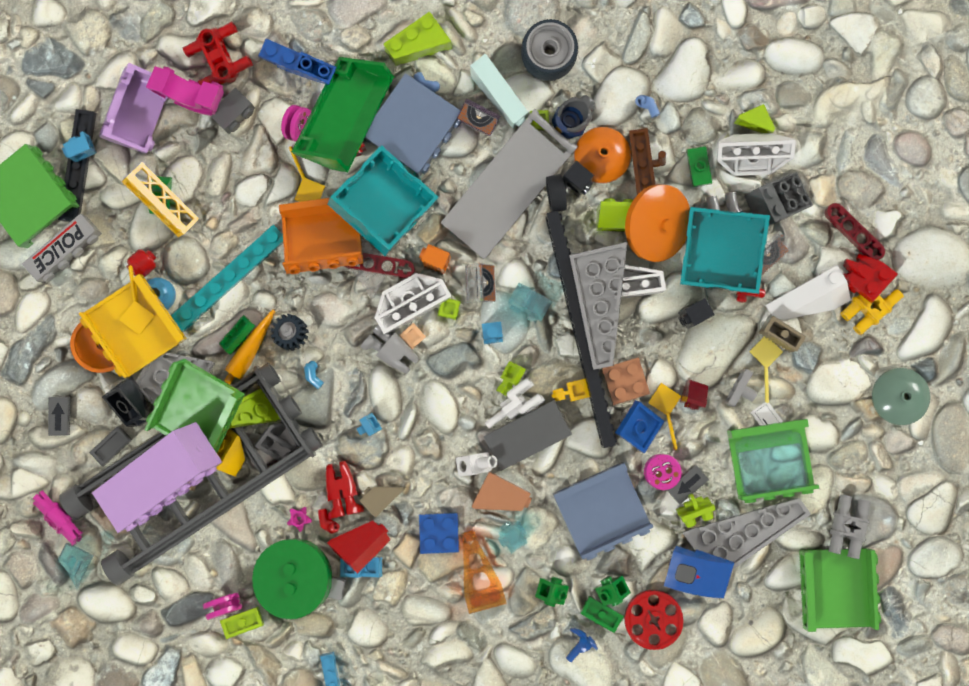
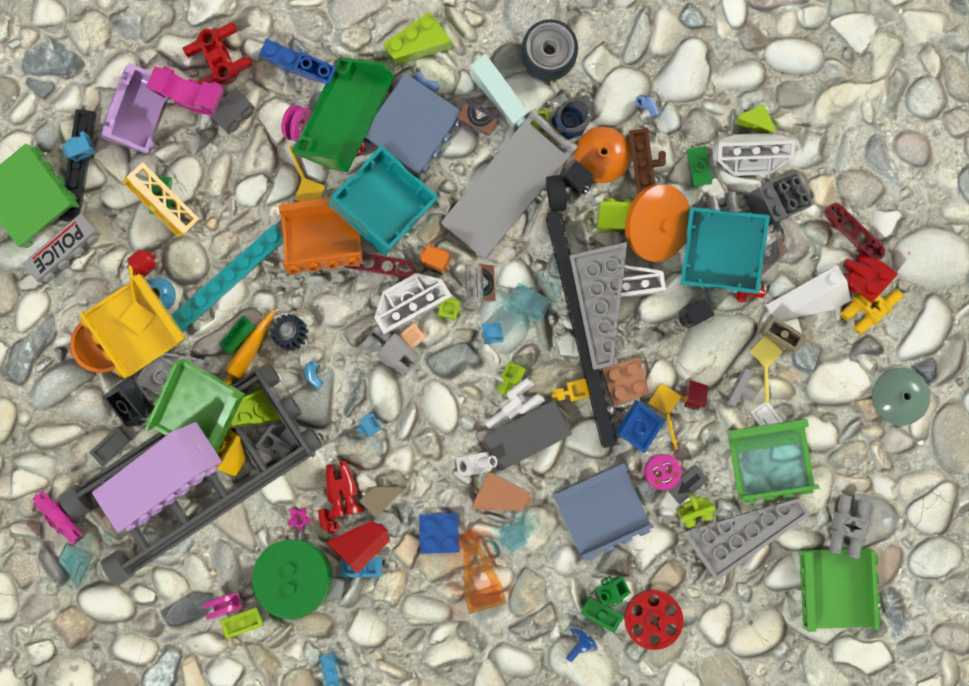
(58, 416): dark grey tile -> none
(552, 591): green brick -> none
(698, 573): blue slope -> none

